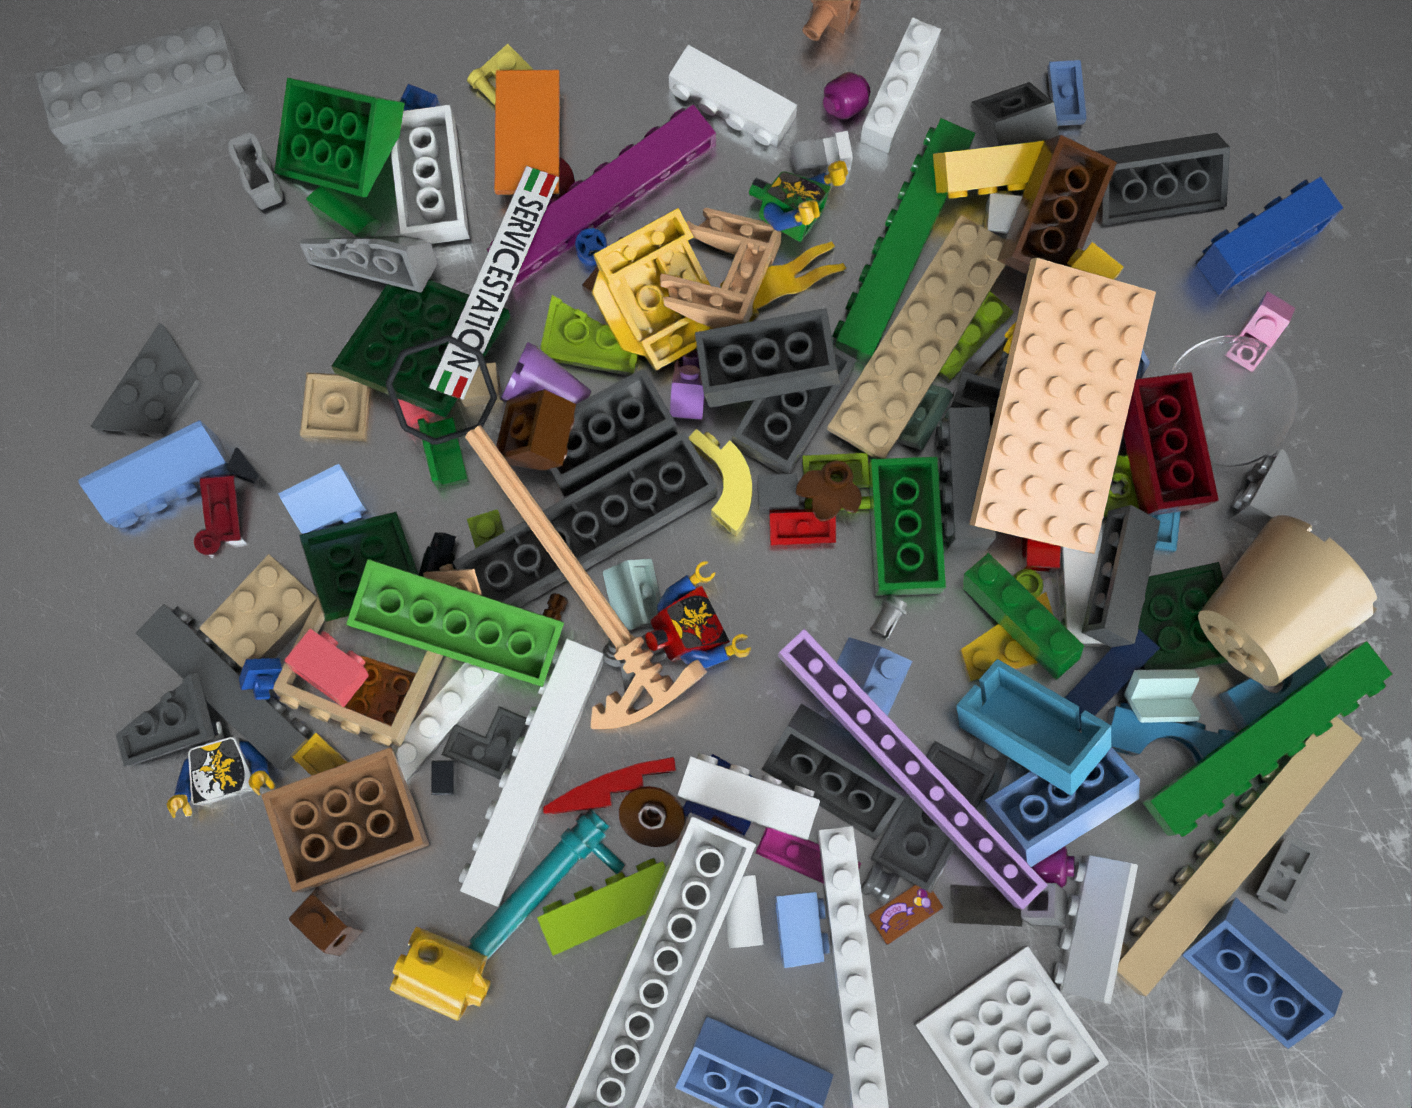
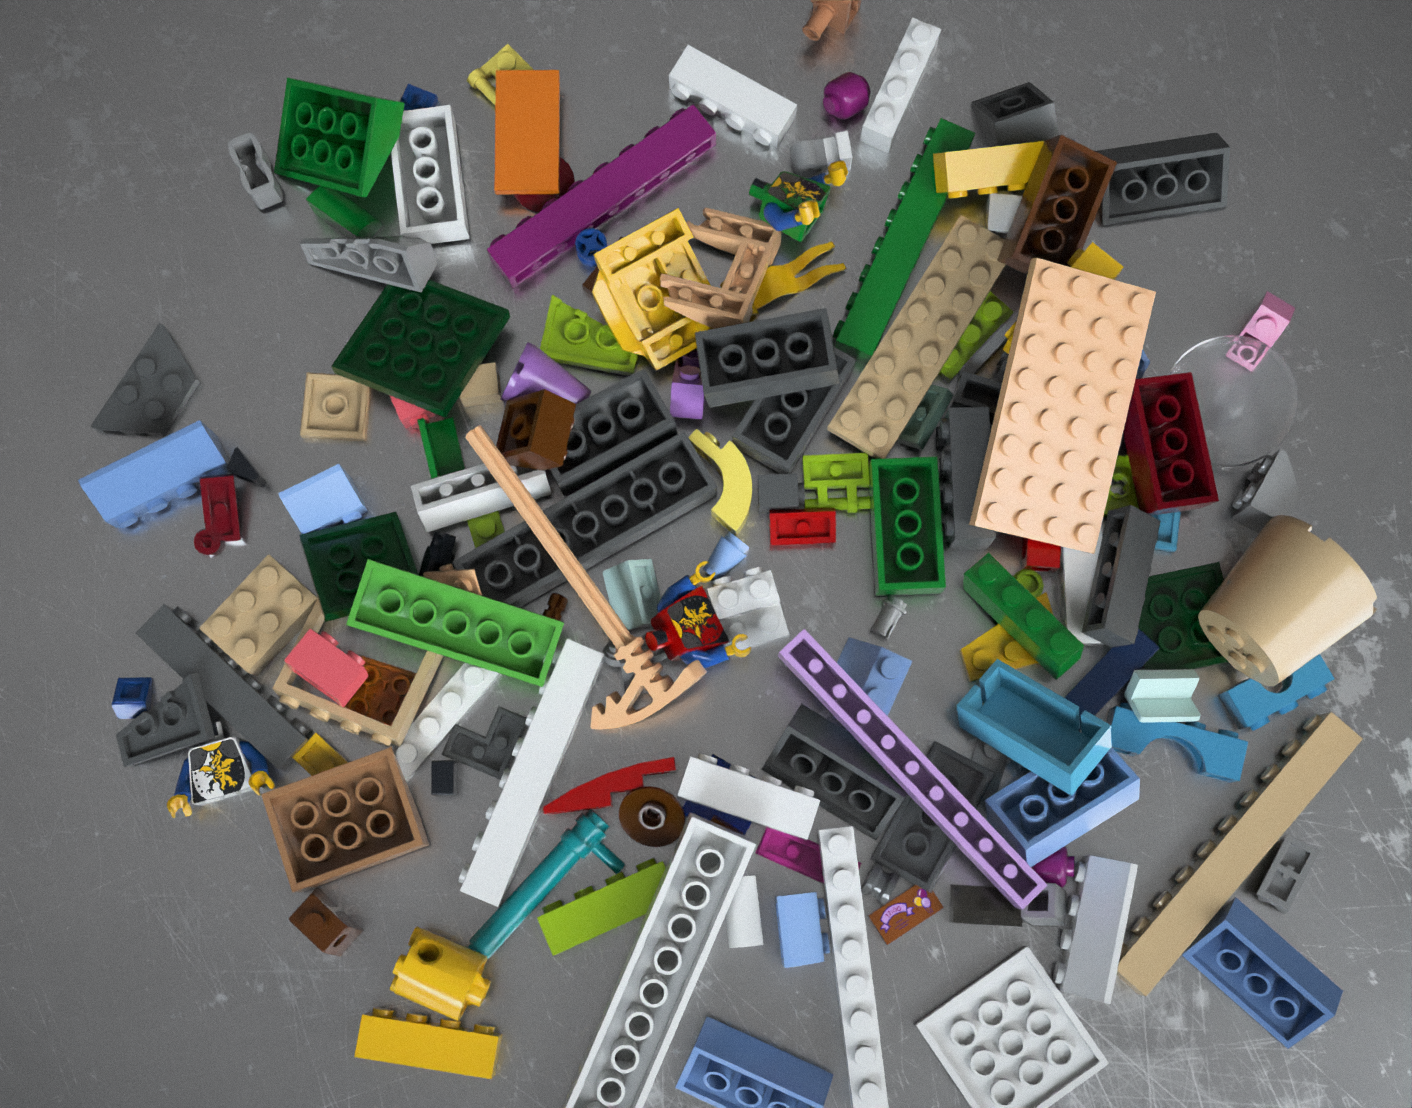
(132, 697): none -> blue slope
(139, 82): light grey brick -> none
(260, 676): blue tile -> none
(428, 1044): none -> yellow brick
(470, 495): none -> white brick
(493, 396): black piece -> none
(495, 281): white sticker -> none
(726, 555): none -> light blue cone
(749, 608): none -> white plate
(827, 494): reddish brown plate -> none
(1067, 92): medium blue plate -> none
(1267, 740): green brick -> none
(1269, 235): blue brick -> none

